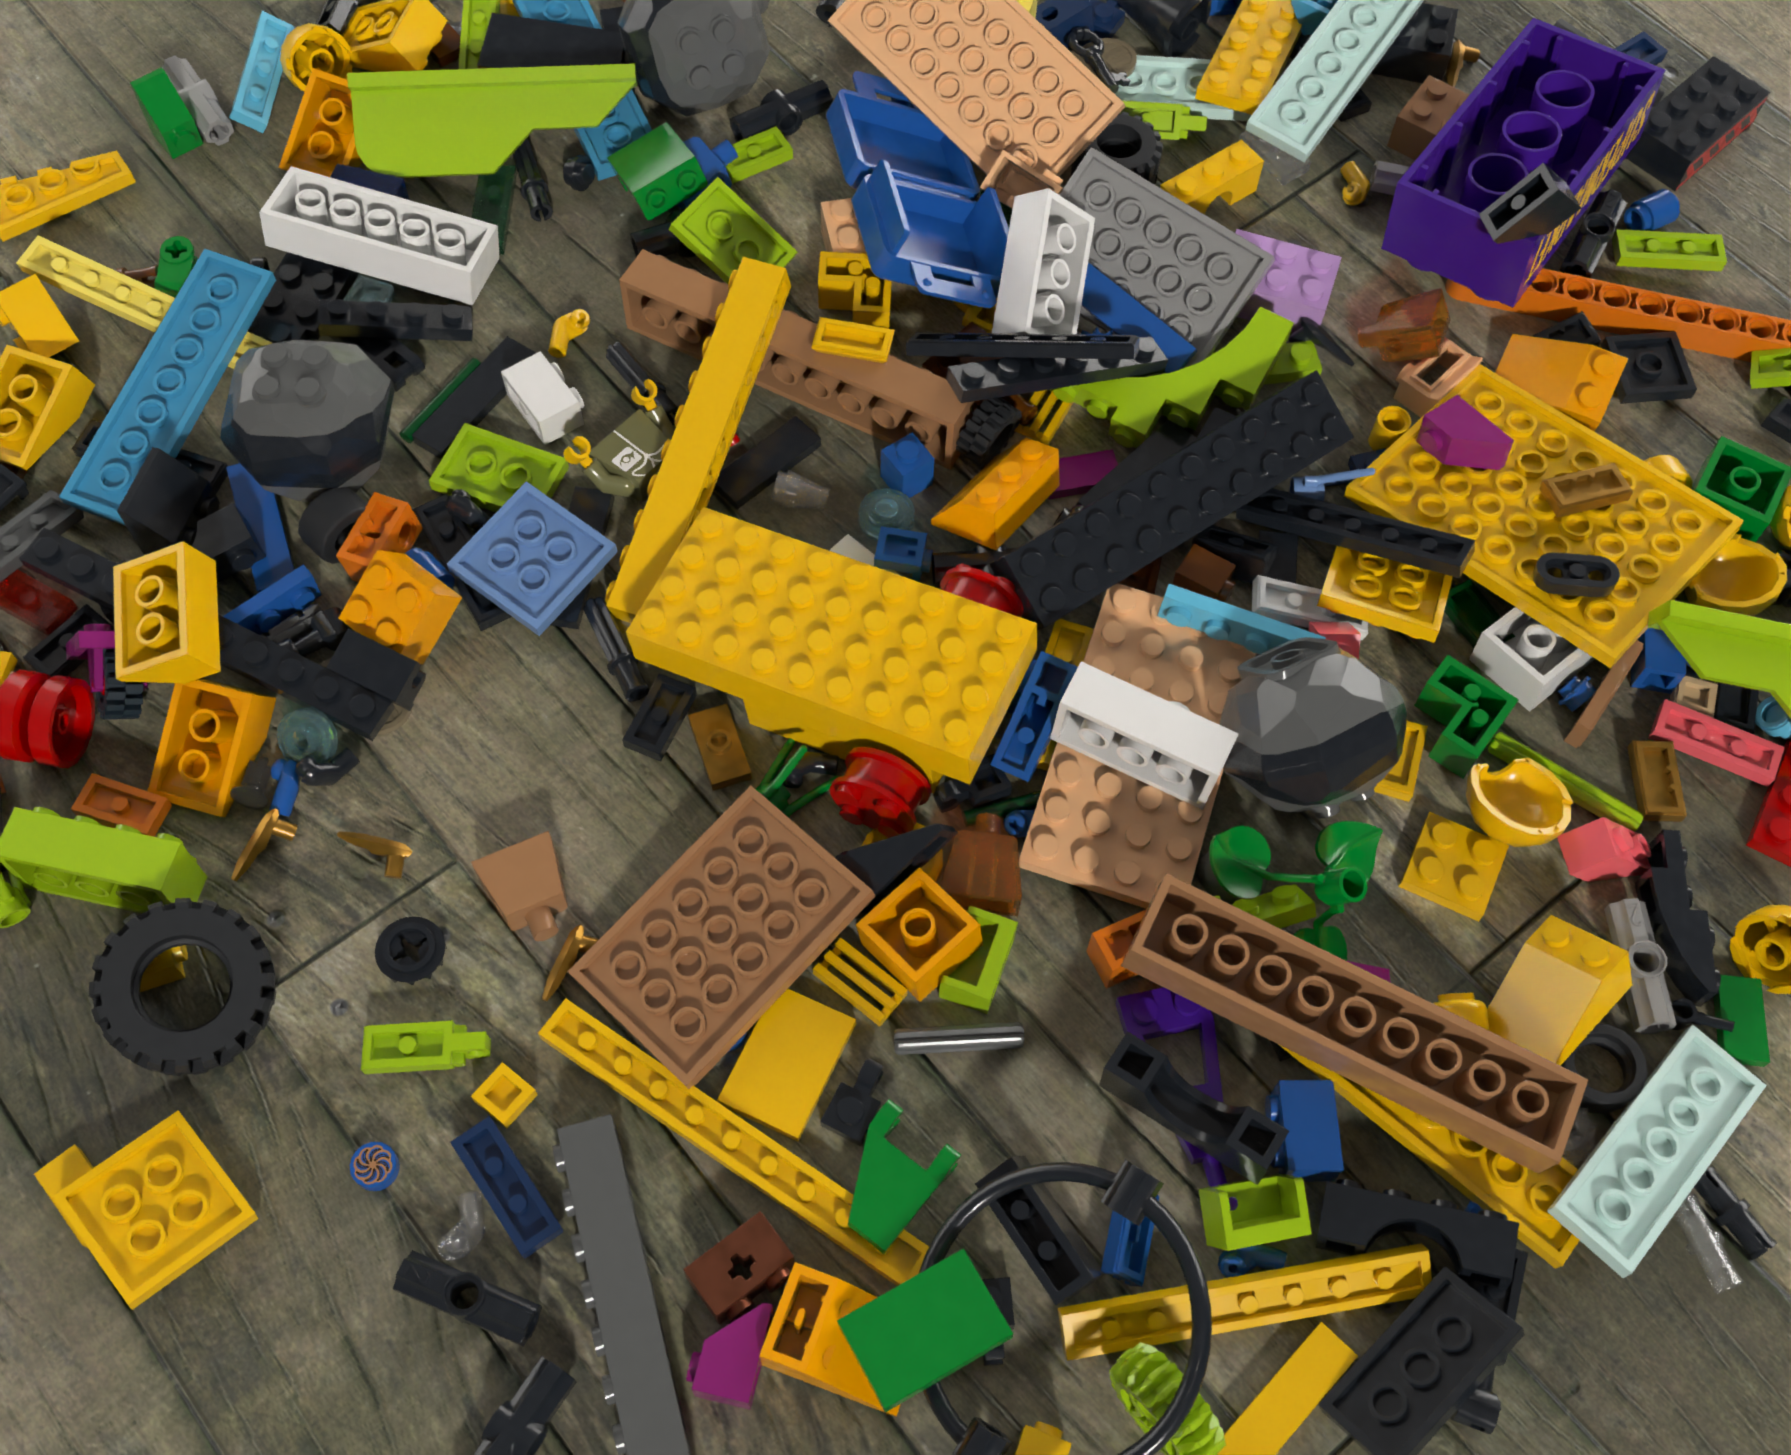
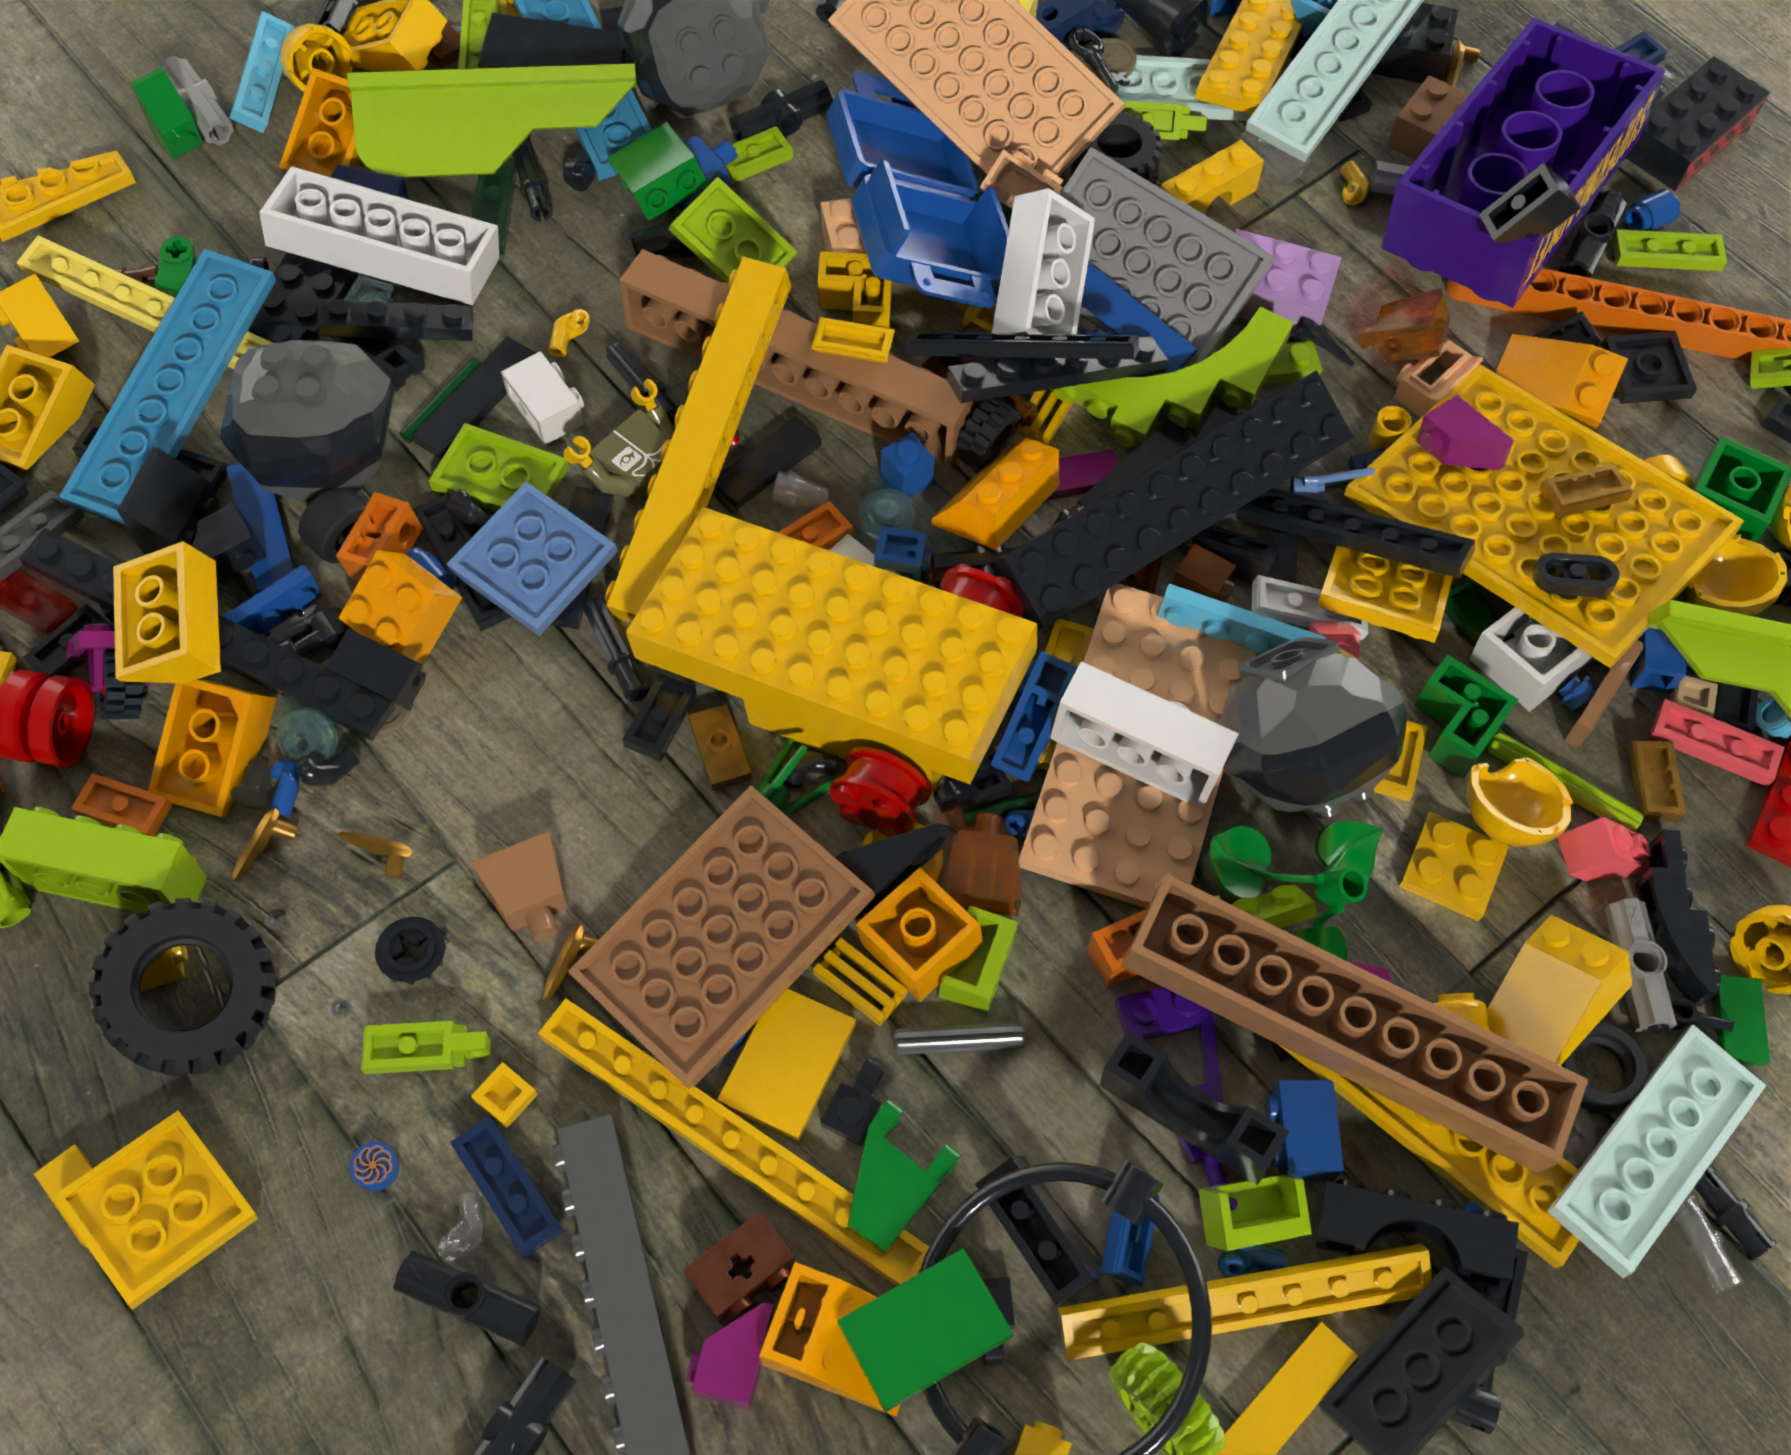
(820, 527): none -> orange plate

